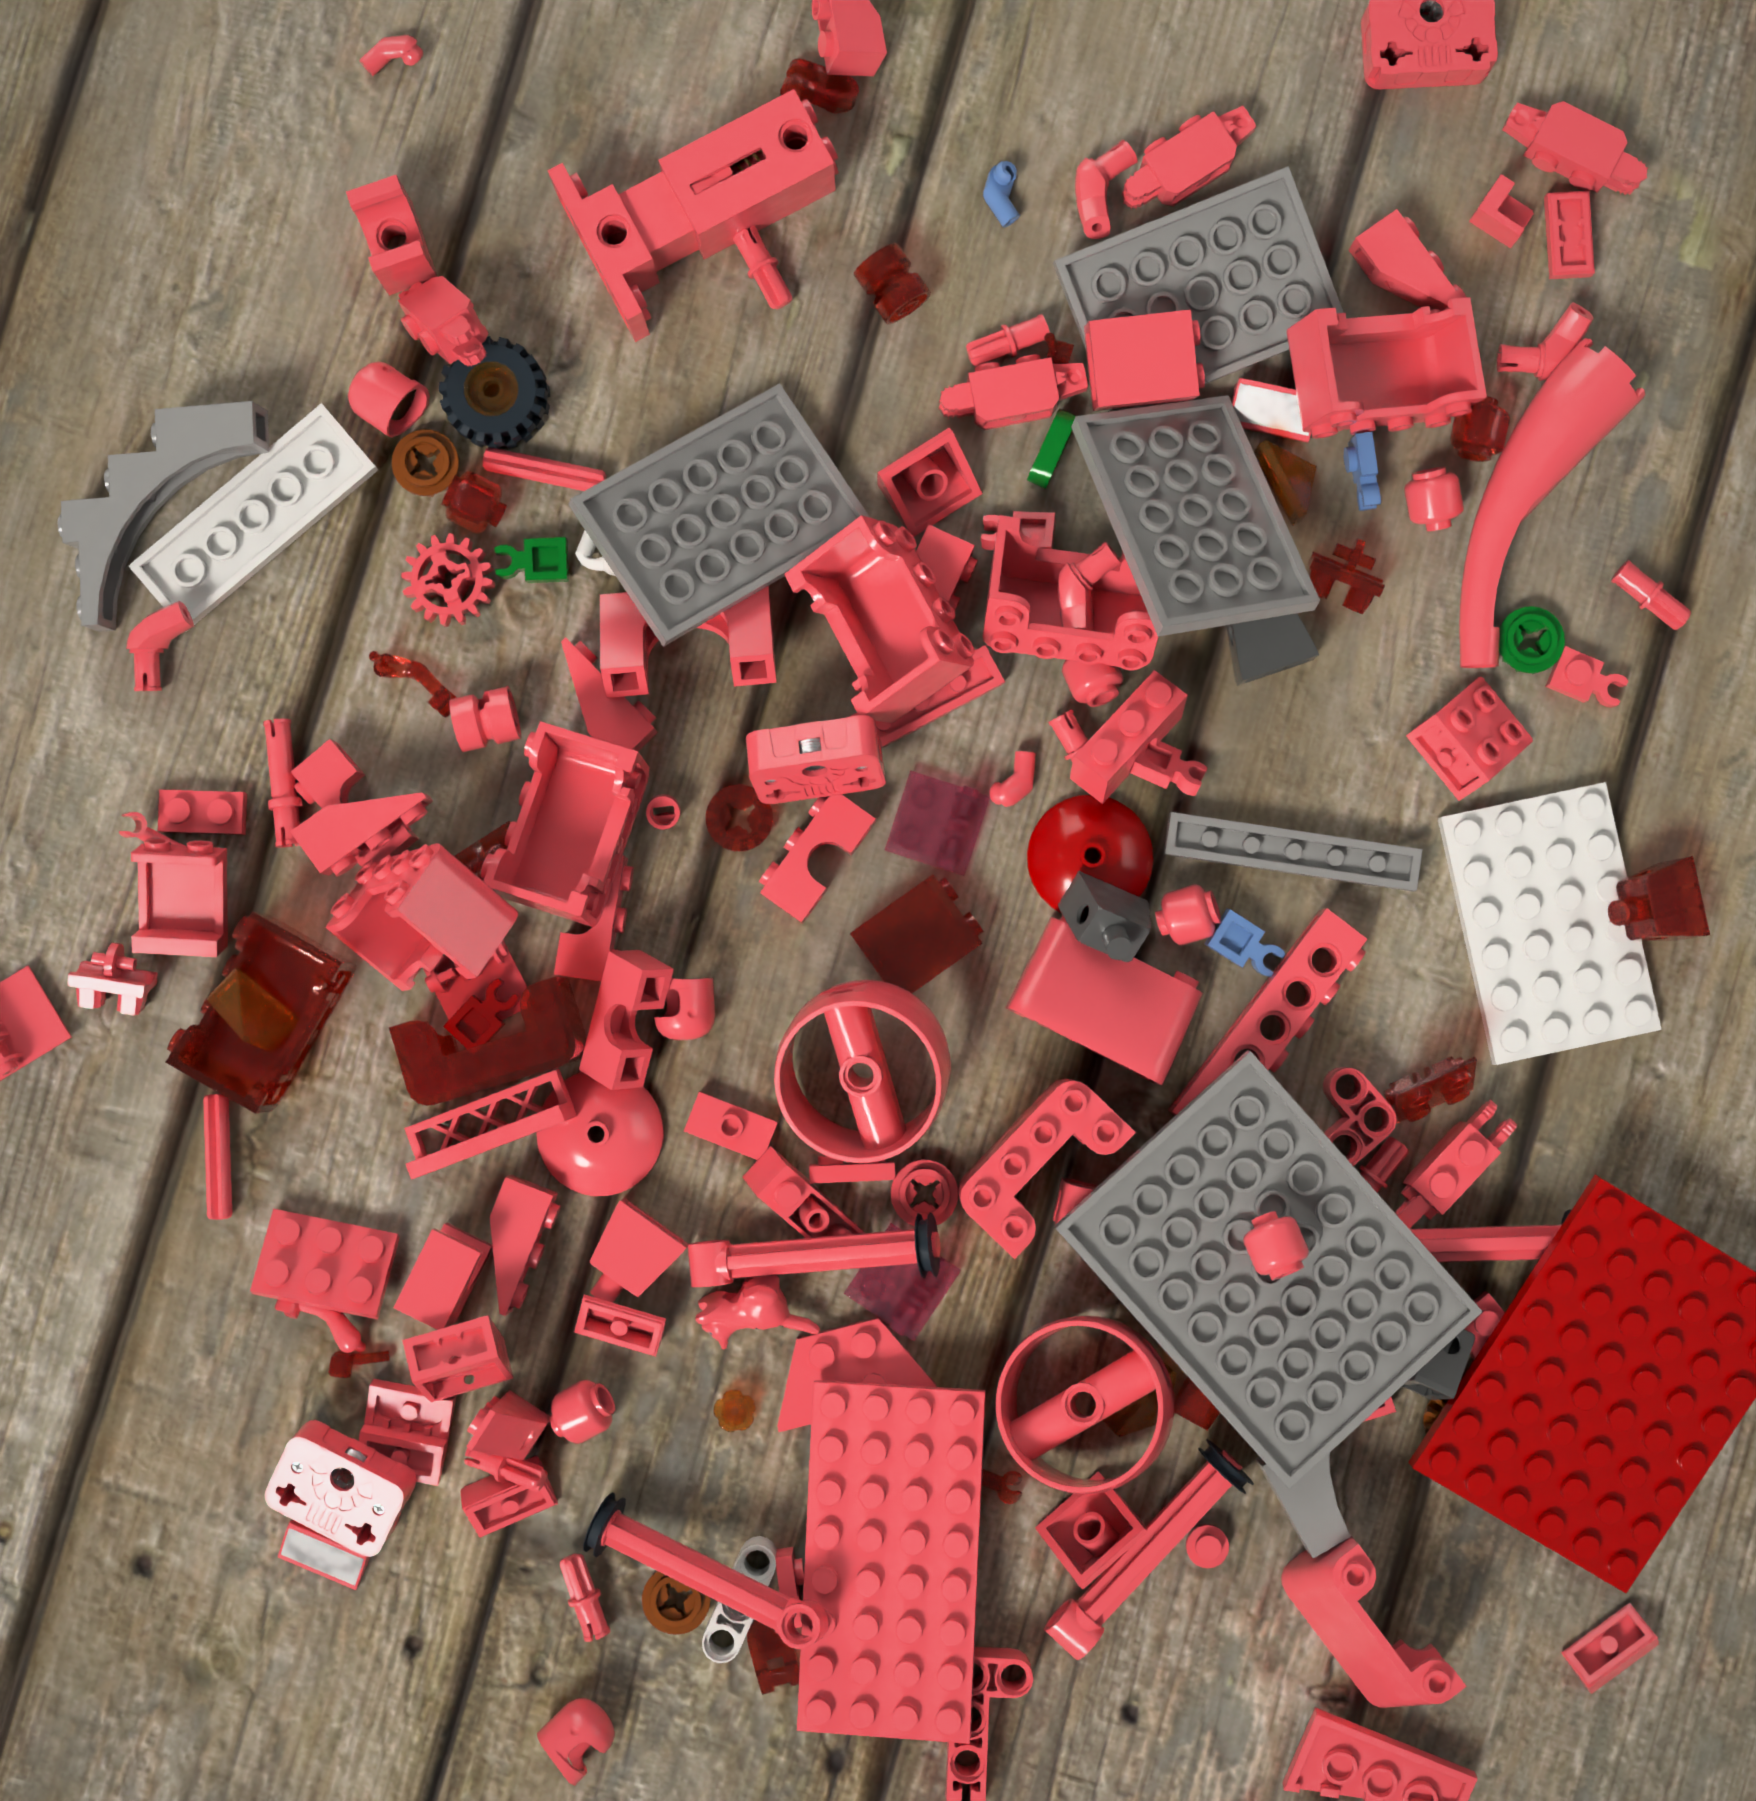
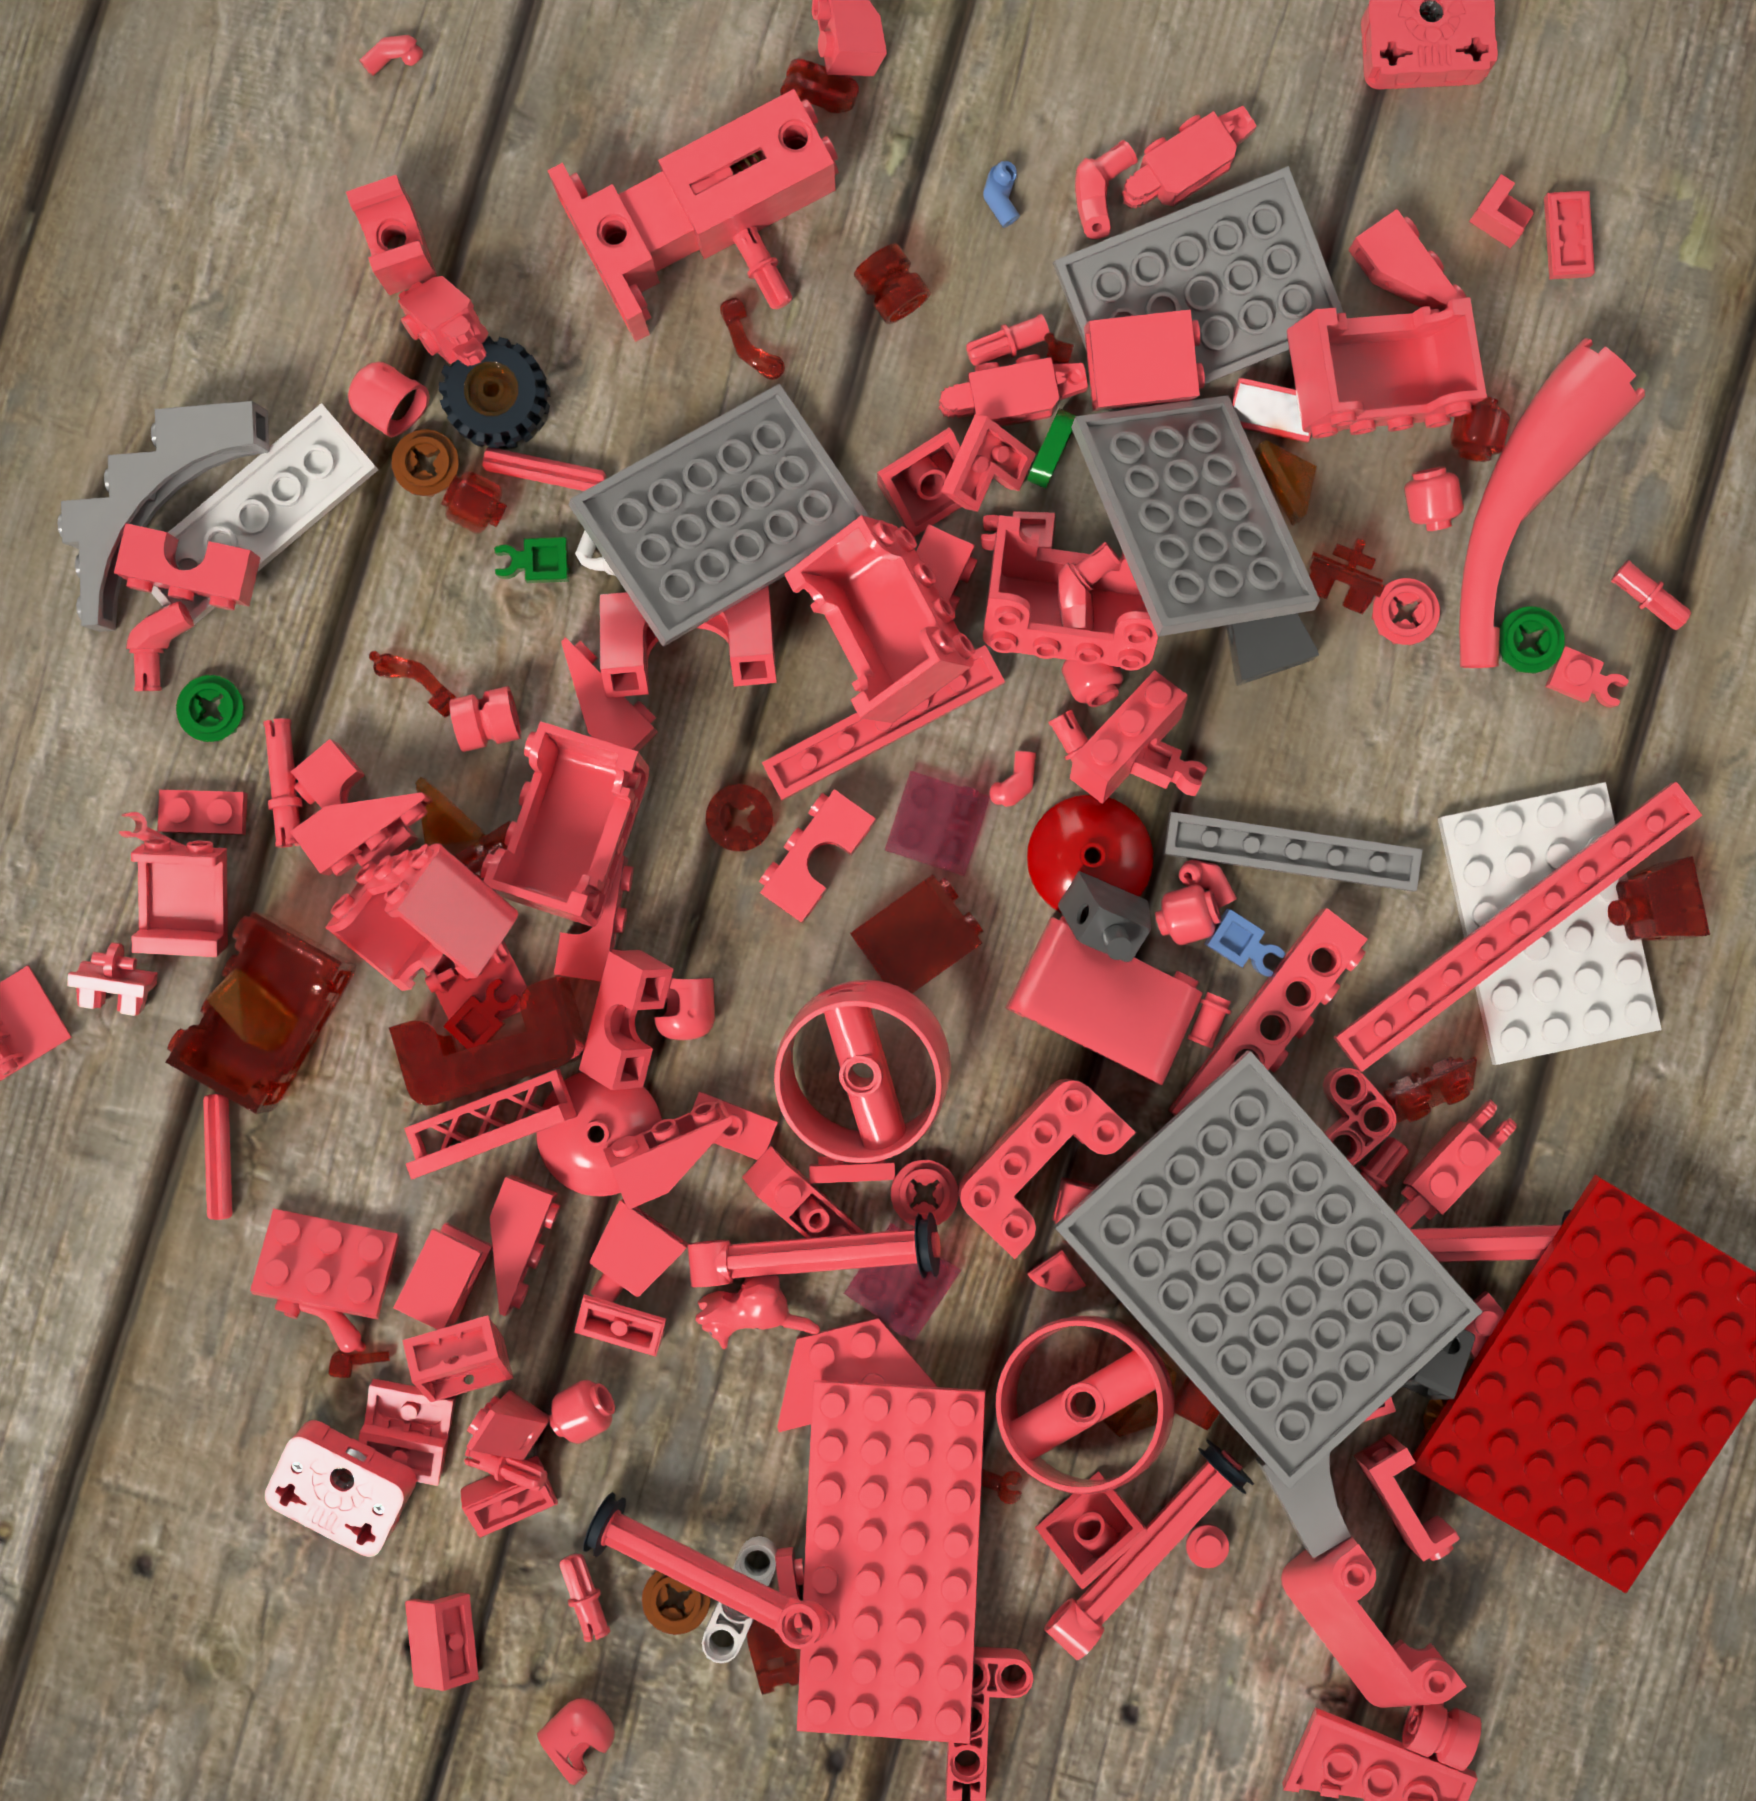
(149, 560): none -> coral arch
(191, 712): none -> green gear
(322, 1555): flat silver slope -> none
(432, 585): coral gear -> none
(442, 1642): none -> coral panel
(444, 820): none -> clear orange slope
(658, 1158): none -> coral slope
(663, 820): coral hinge -> none
(732, 1422): clear orange plate -> none
(763, 362): none -> clear red piece
(815, 759): coral axle -> none
(986, 455): none -> coral plate
(1057, 1274): none -> coral tile
(1209, 877): none -> coral arm
(1209, 1020): none -> coral pin
(1276, 1245): coral head -> none
(1362, 462): medium blue plate -> none
(1380, 1464): none -> coral panel
(1425, 614): none -> coral gear
(1448, 1734): none -> coral wheel
(1470, 738): coral bracket -> none
(1517, 926): none -> coral plate
(1553, 349): coral arm -> none
(1576, 147): coral hinge -> none
(1610, 1648): coral slope -> none

